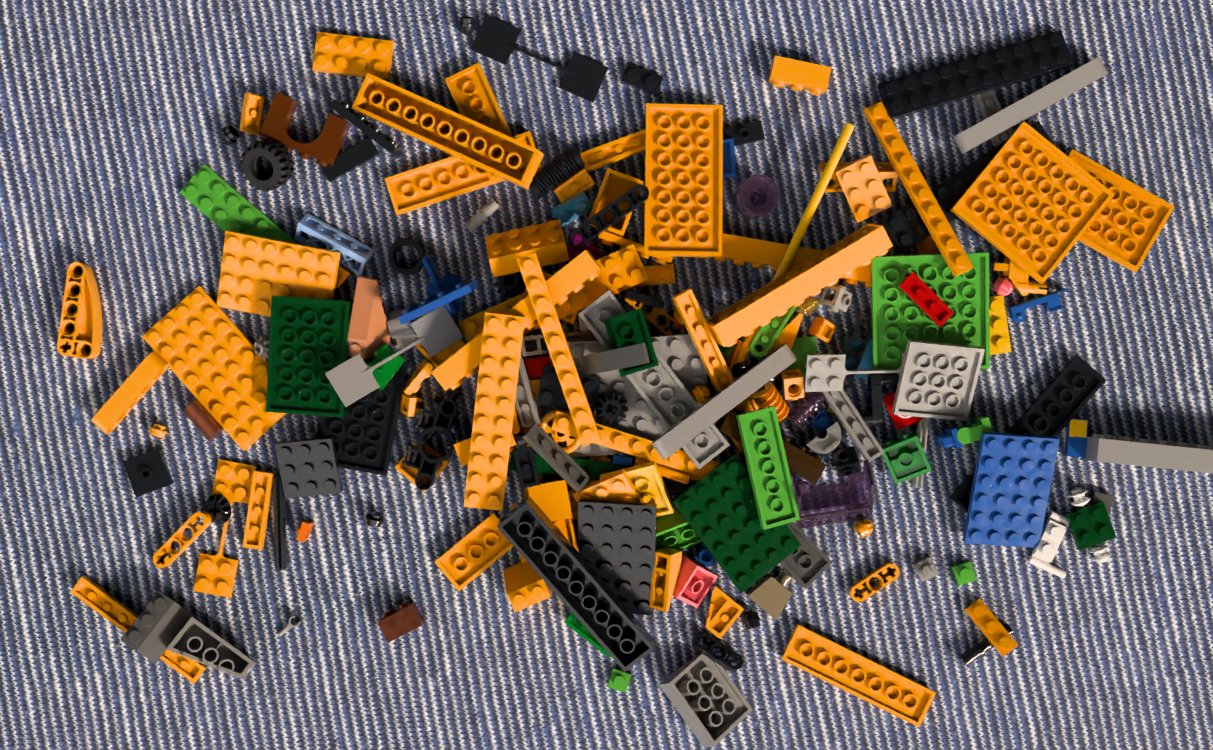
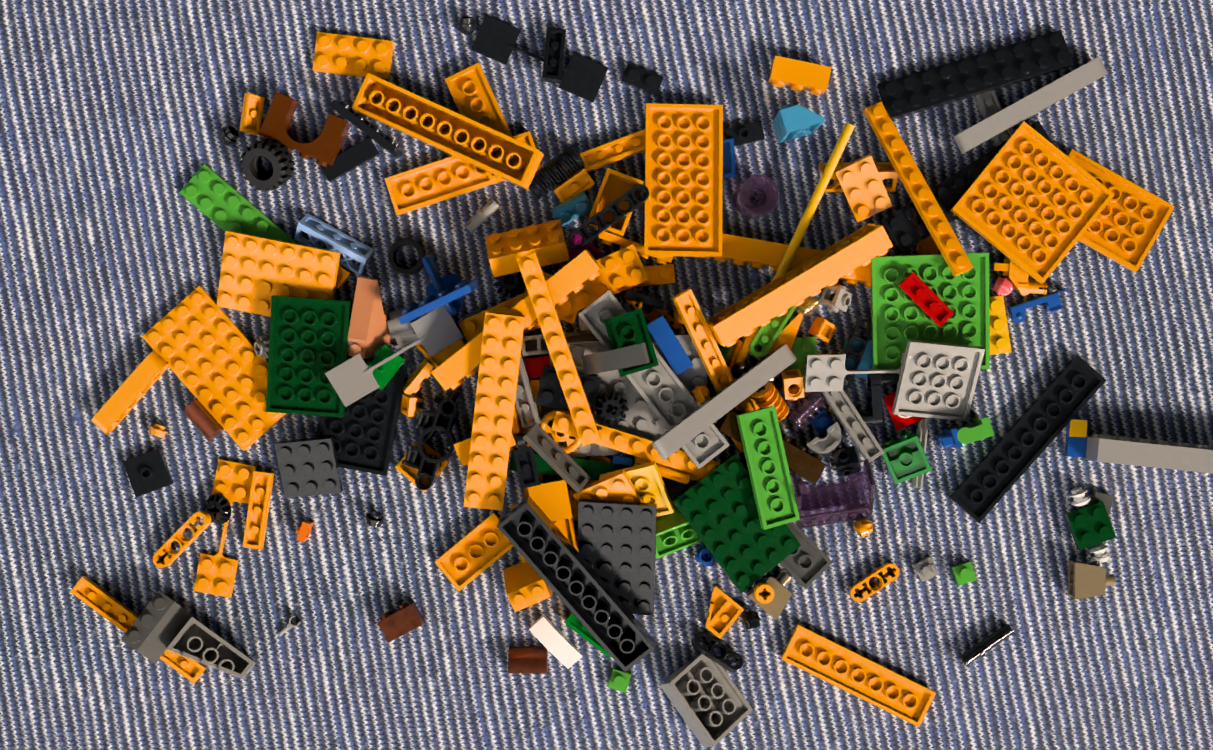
(86, 319): light orange beam -> none
(279, 524): black axle -> none
(527, 659): none -> copper brick
(553, 55): none -> black plate
(555, 641): none -> white slope
(664, 577): light orange slope -> none
(669, 345): none -> blue tile
(693, 582): coral slope -> none
(761, 590): none -> light orange wheel
(795, 122): none -> dark azure slope
(991, 627): light orange plate -> none
(1010, 489): blue plate -> none
(1049, 542): white plate -> none
(1087, 580): none -> dark tan torso

